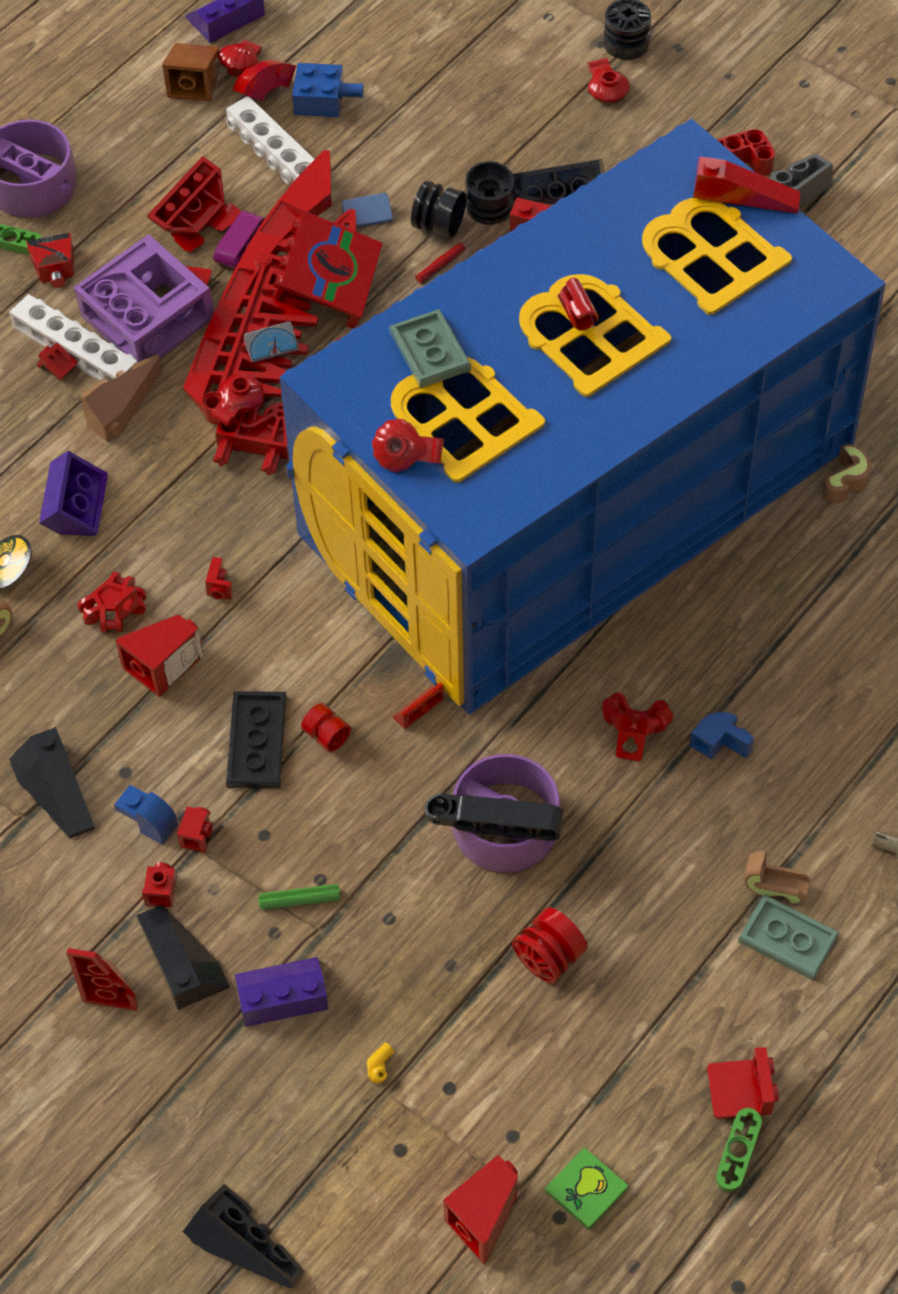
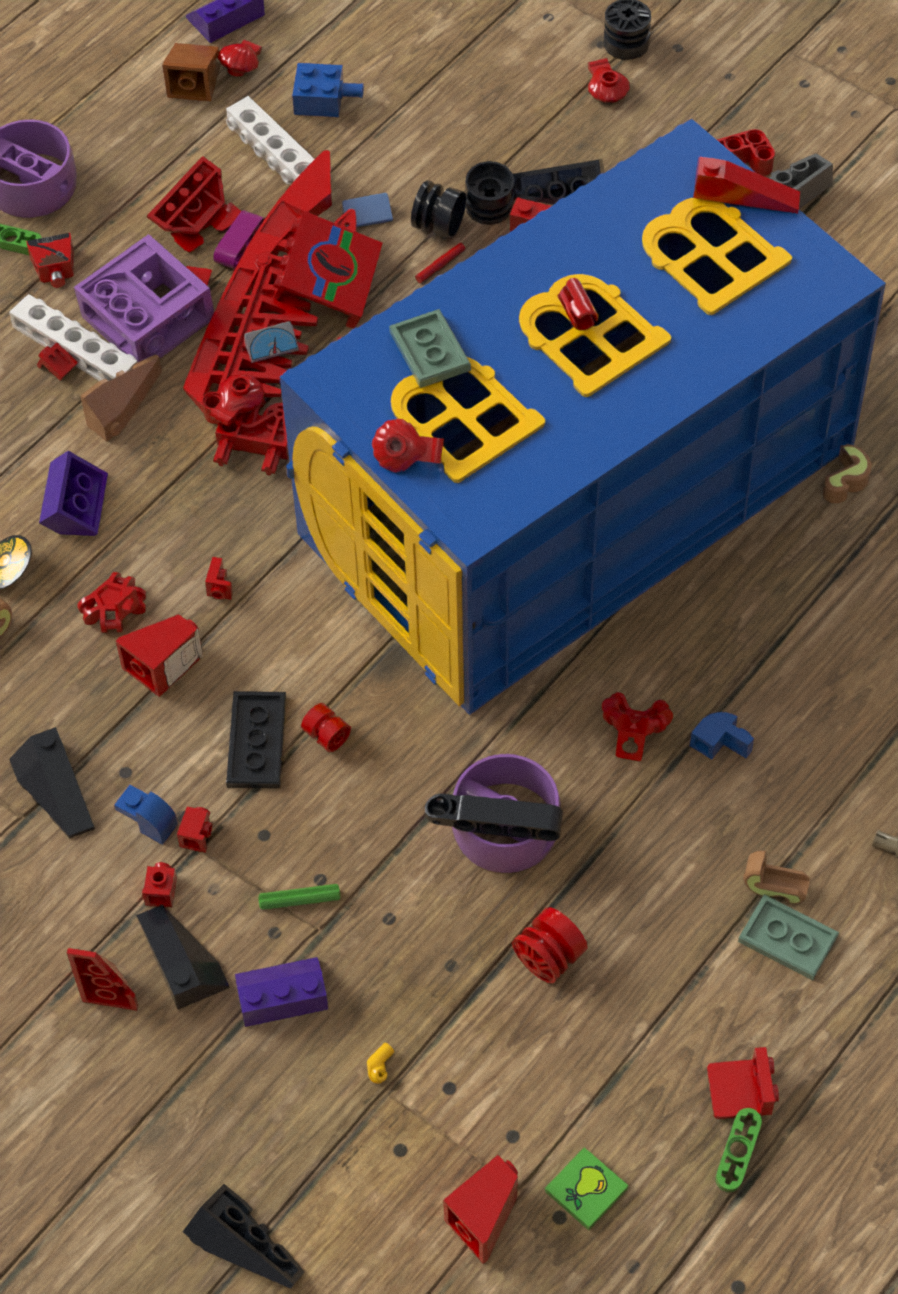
(263, 78): red brick -> none
(420, 706): red slope -> none

